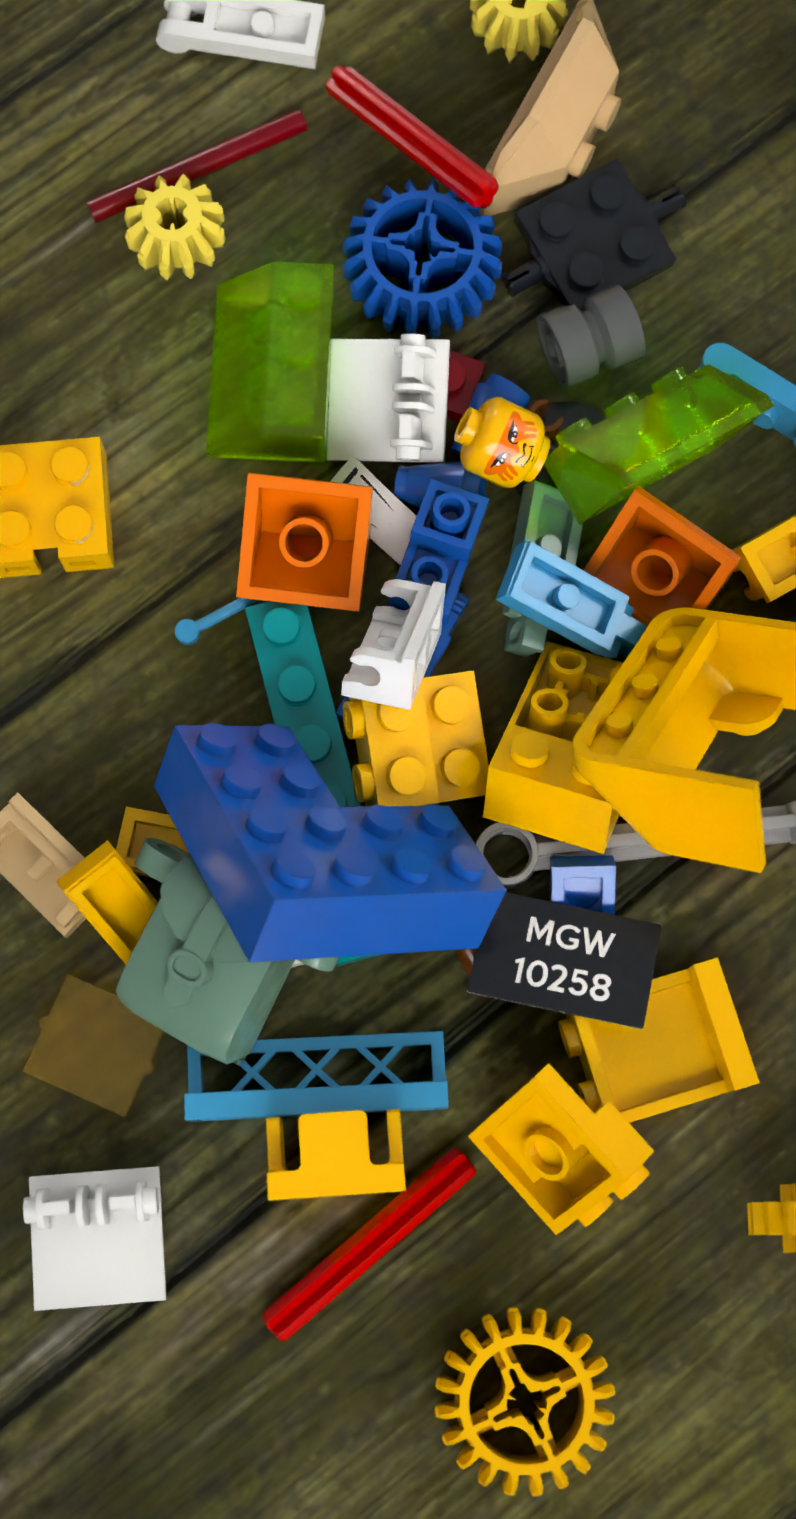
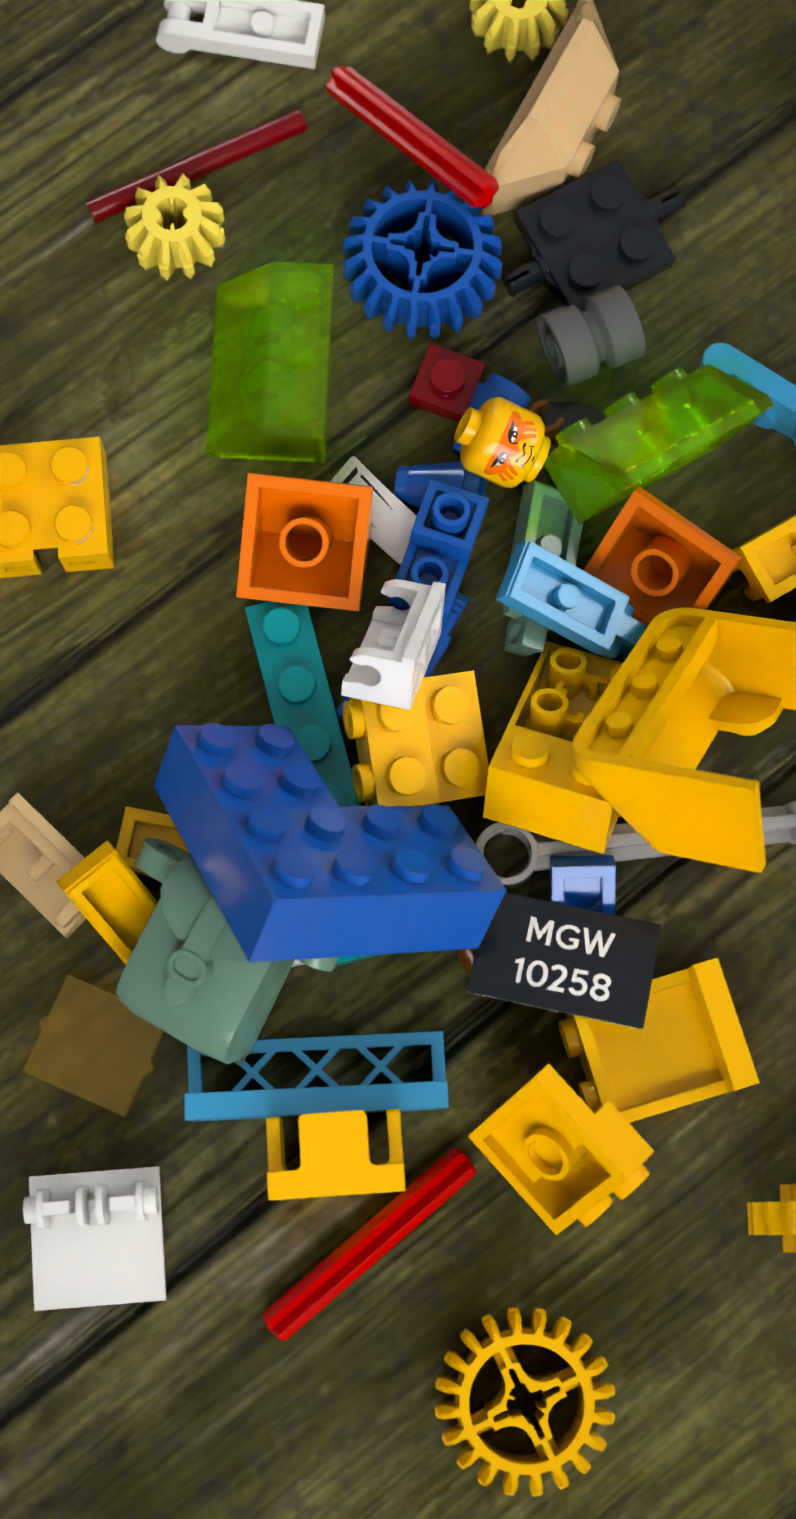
(189, 631): dark azure hinge -> none
(388, 399): white hinge -> none

